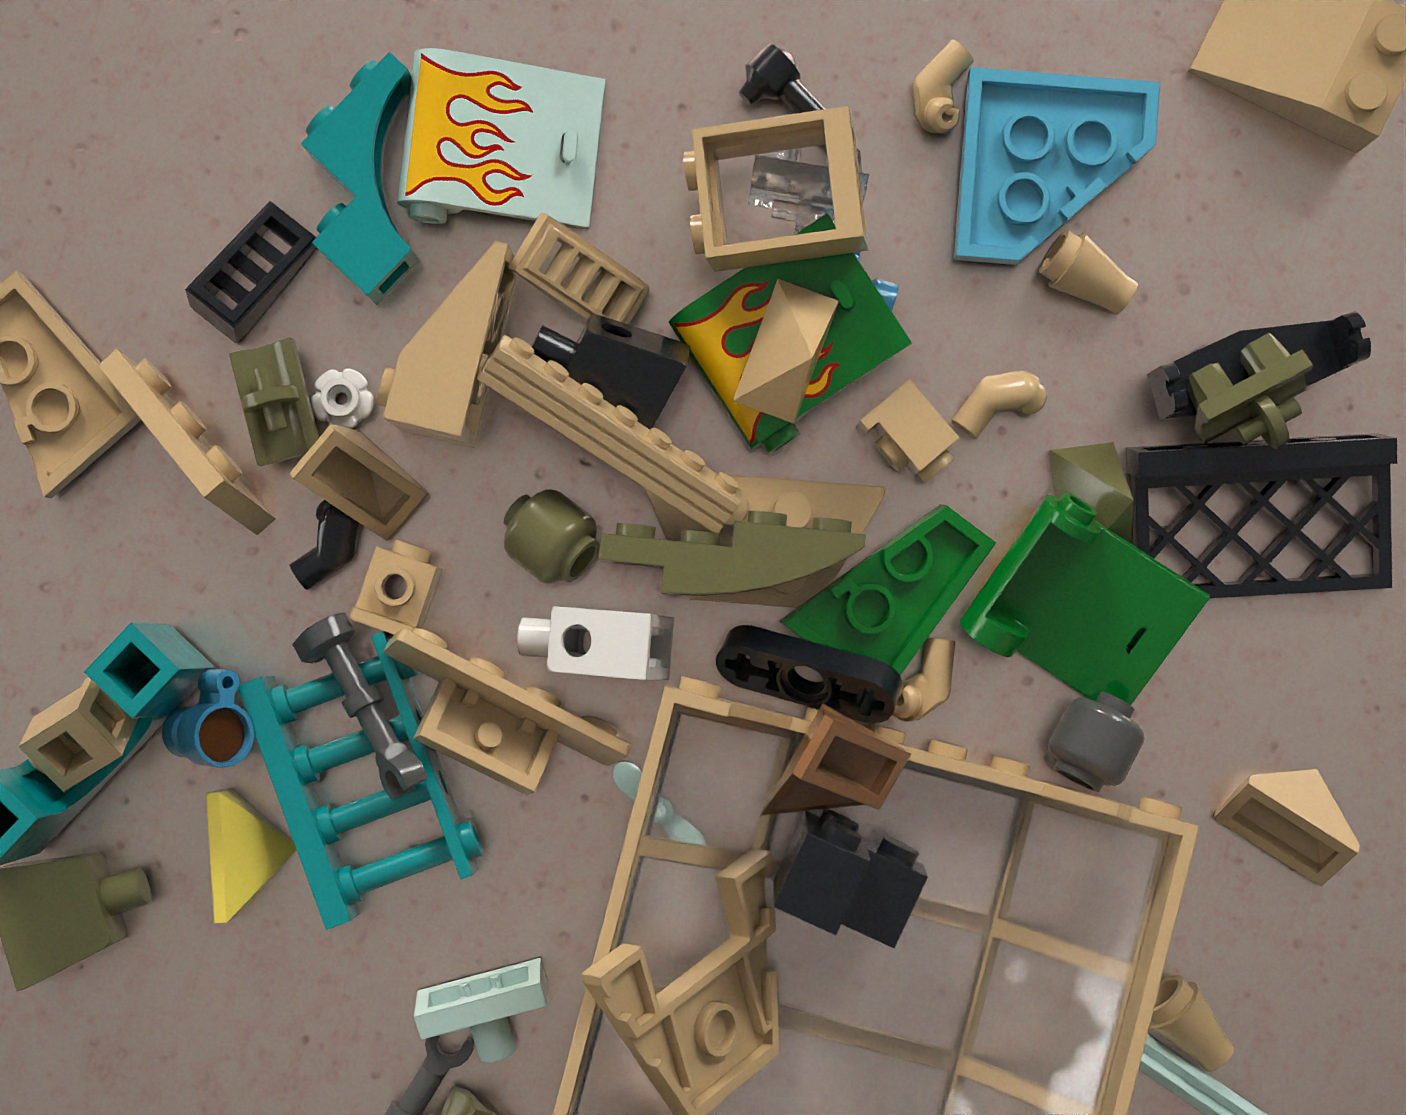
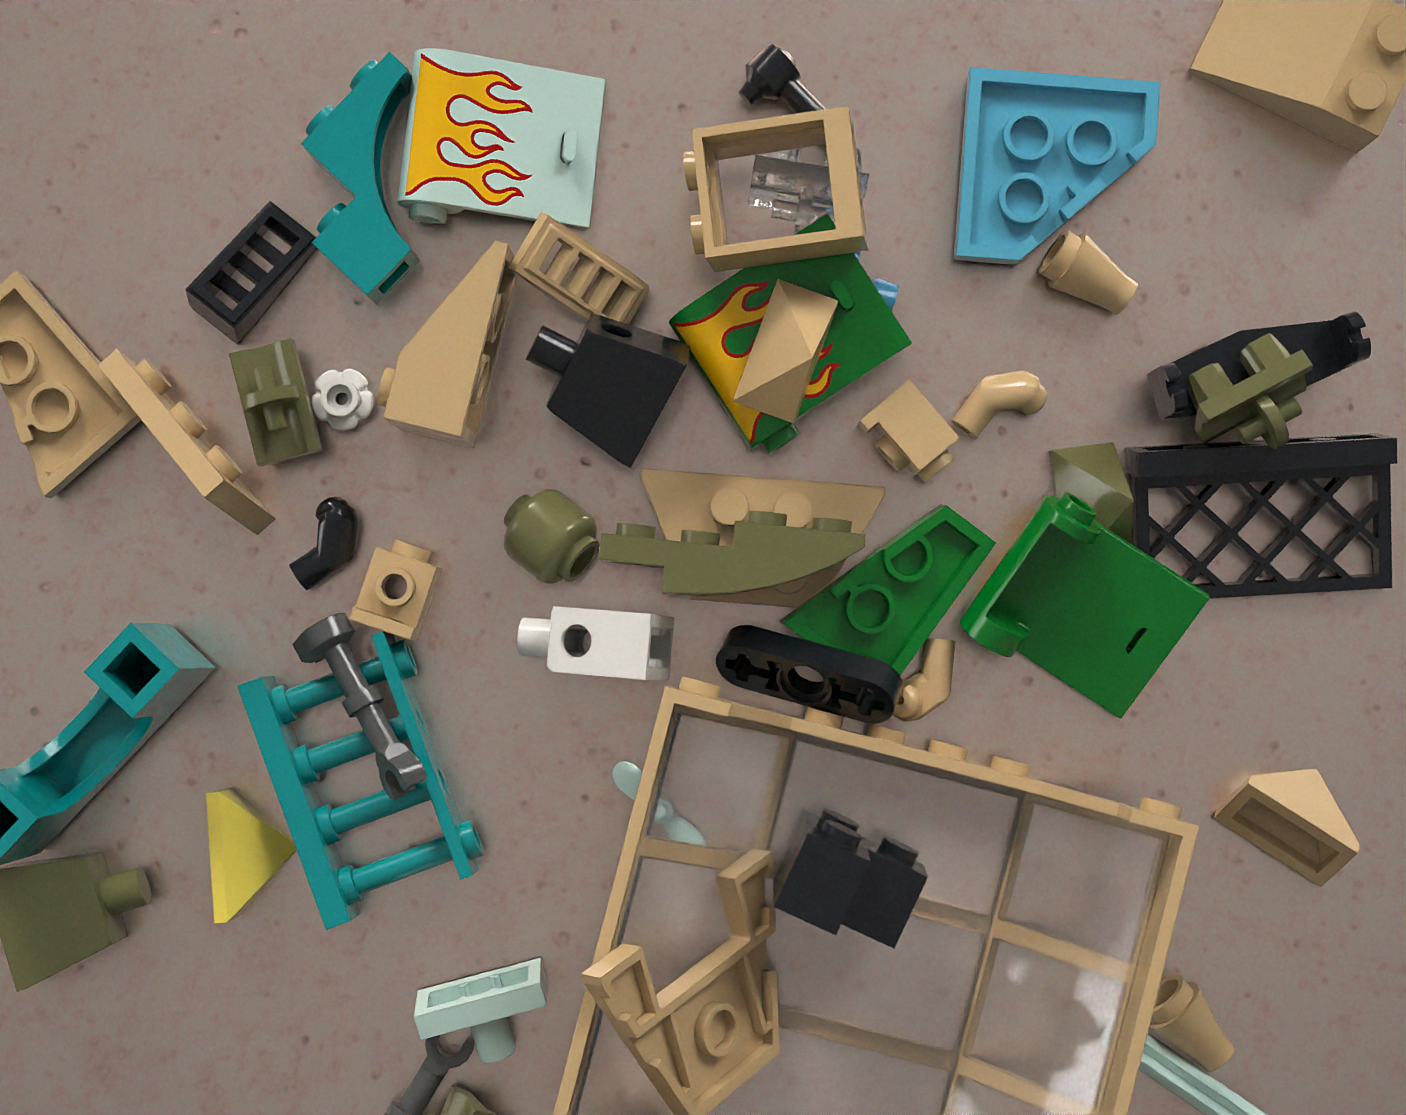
(77, 735): tan brick -> none
(215, 728): dark azure piece -> none
(359, 480): tan slope -> none
(494, 722): tan bracket -> none
(611, 433): tan piece -> none
(837, 767): medium nougat slope -> none
(934, 91): tan arm -> none
(1096, 741): dark grey head -> none

